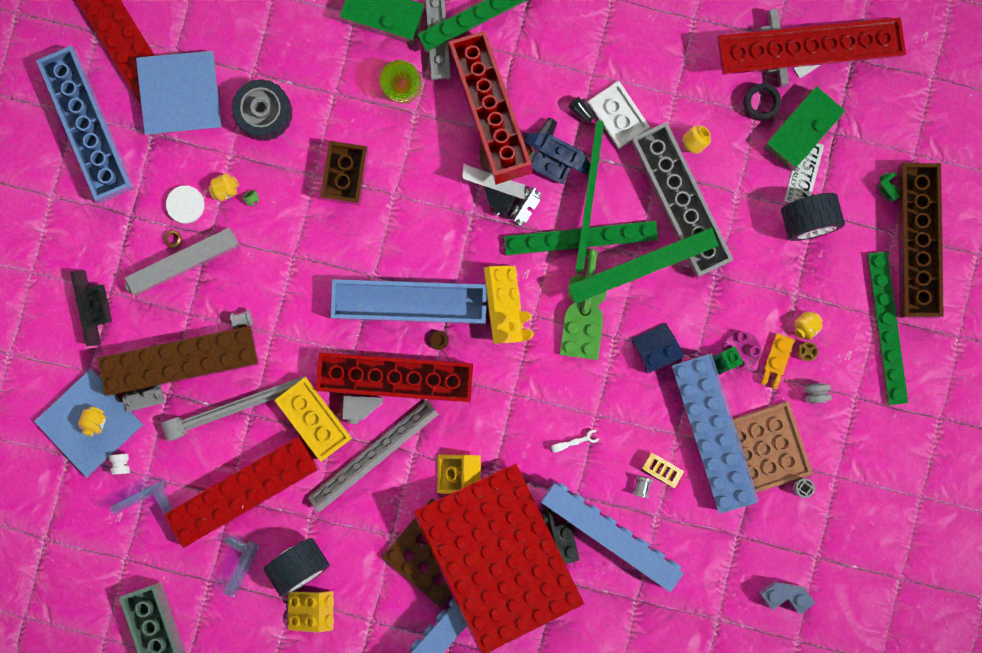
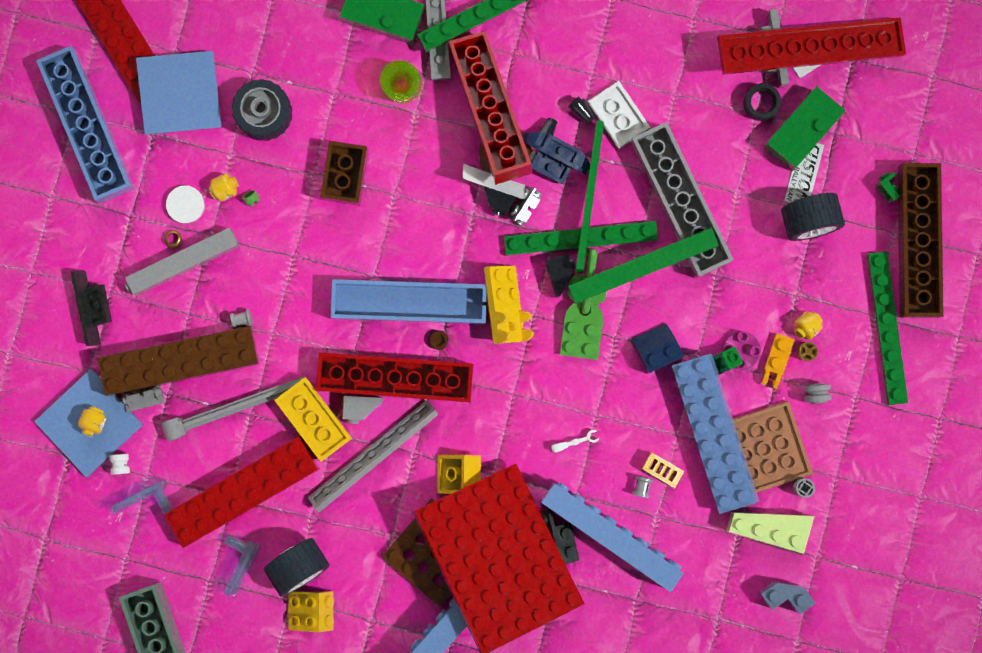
(560, 272): none -> black slope
(696, 139): yellow head -> none
(776, 529): none -> yellowish green wedge

